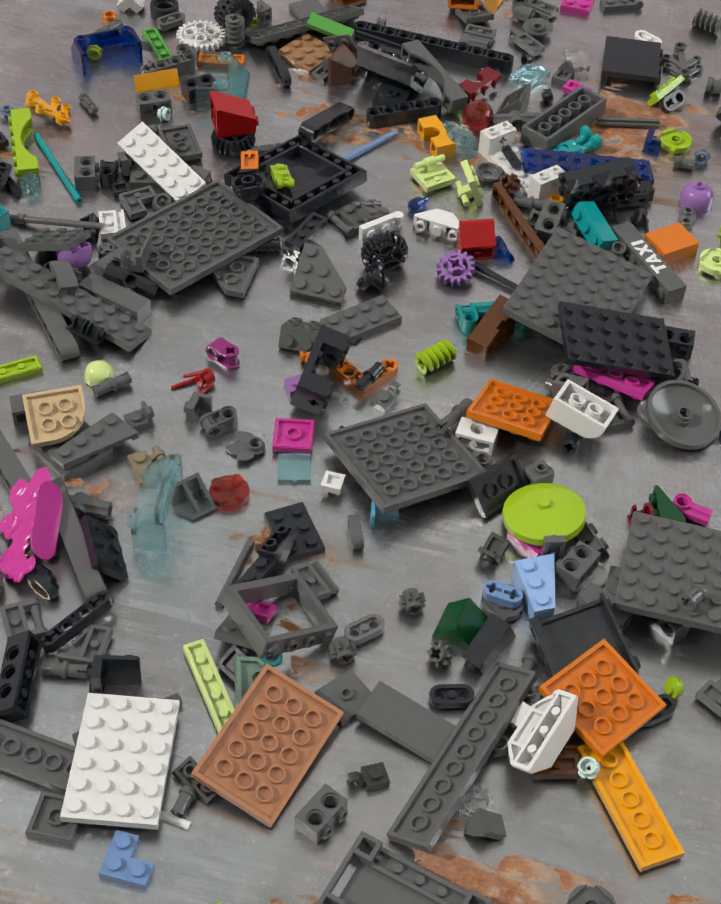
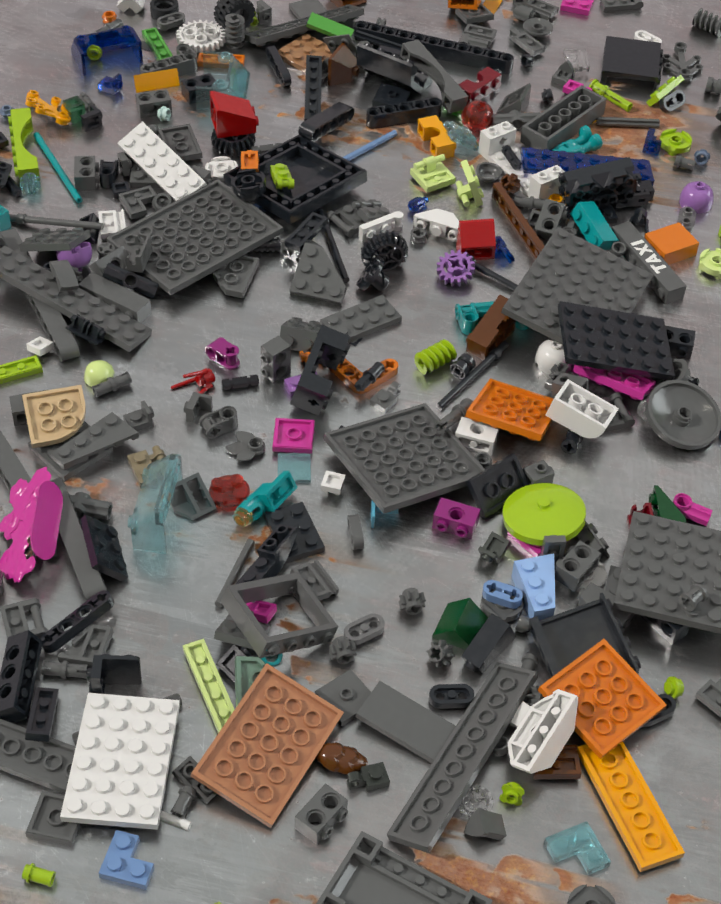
(38, 875): none -> lime pin
(40, 346): none -> white plate
(42, 714): none -> black plate
(43, 582): black rock -> none
(75, 107): none -> clear green panel
(91, 119): none -> black bracket
(110, 84): none -> clear blue bracket
(224, 165): none -> white tile
(240, 382): none -> black axle
(265, 499): none -> teal plate
(275, 359): none -> dark grey brick
(313, 86): none -> black plate
(340, 265): none -> black bar
(341, 758): none -> reddish brown arm
(418, 236): none -> dark grey bush
(456, 518): none -> magenta brick
(462, 366): none -> black wheel
(493, 355): none -> black bar
(512, 793): none -> lime plate
(523, 624): none -> dark grey hinge
(530, 74): clear light blue plate -> none
(548, 354): none -> white cylinder
(579, 841): none -> clear light blue plate
(588, 762): light aqua plate -> none
(610, 95): none -> lime pin

